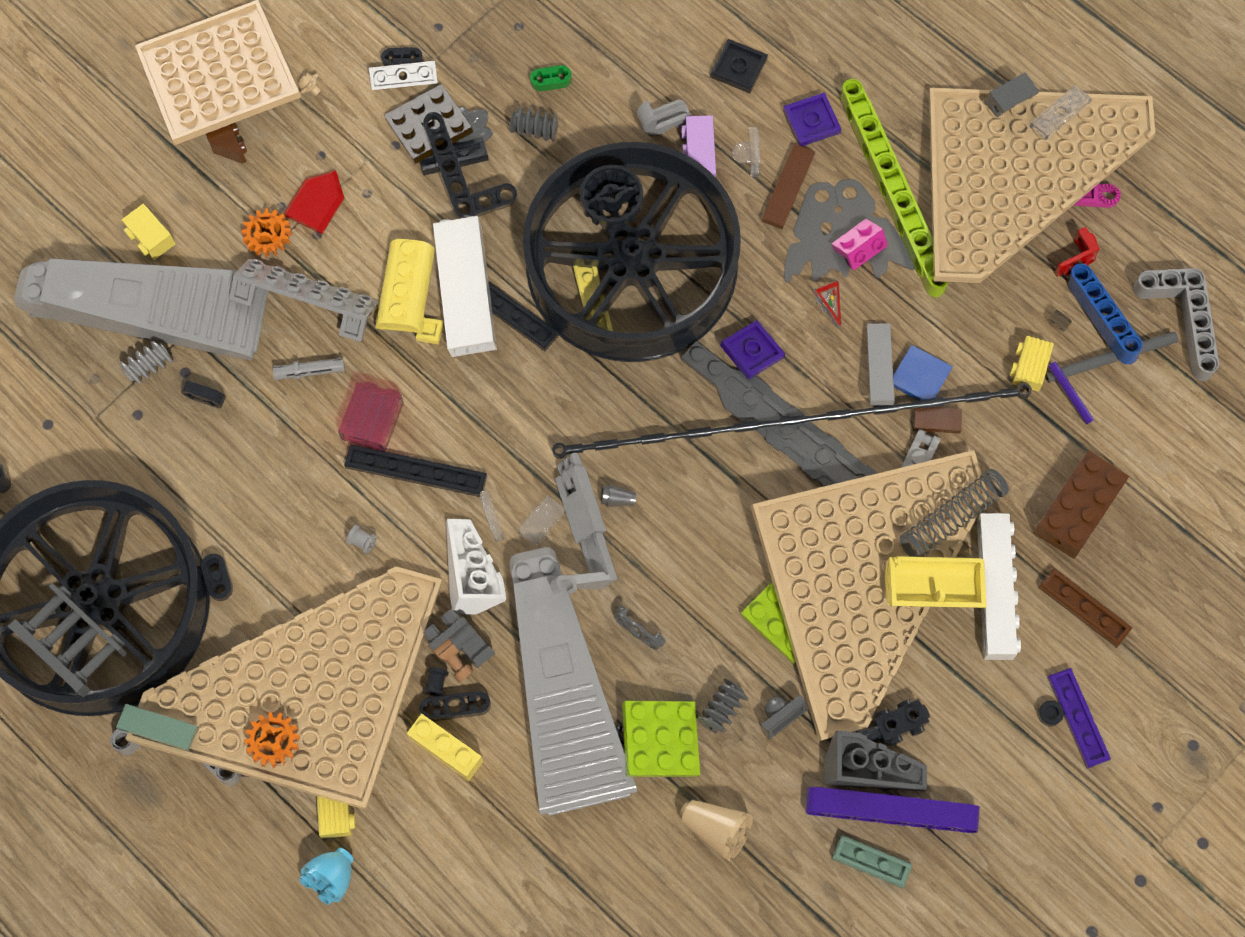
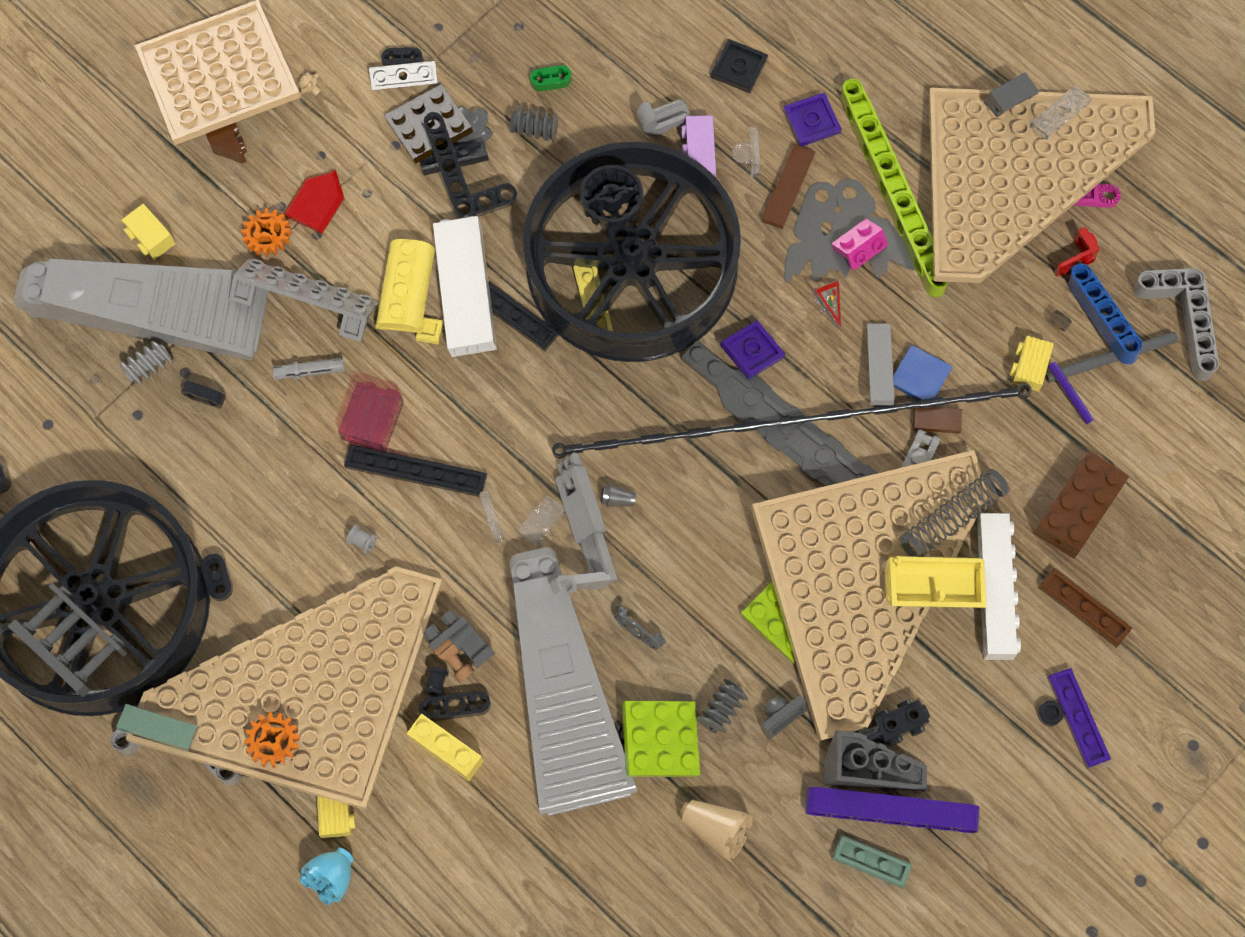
(472, 576): white wedge -> none

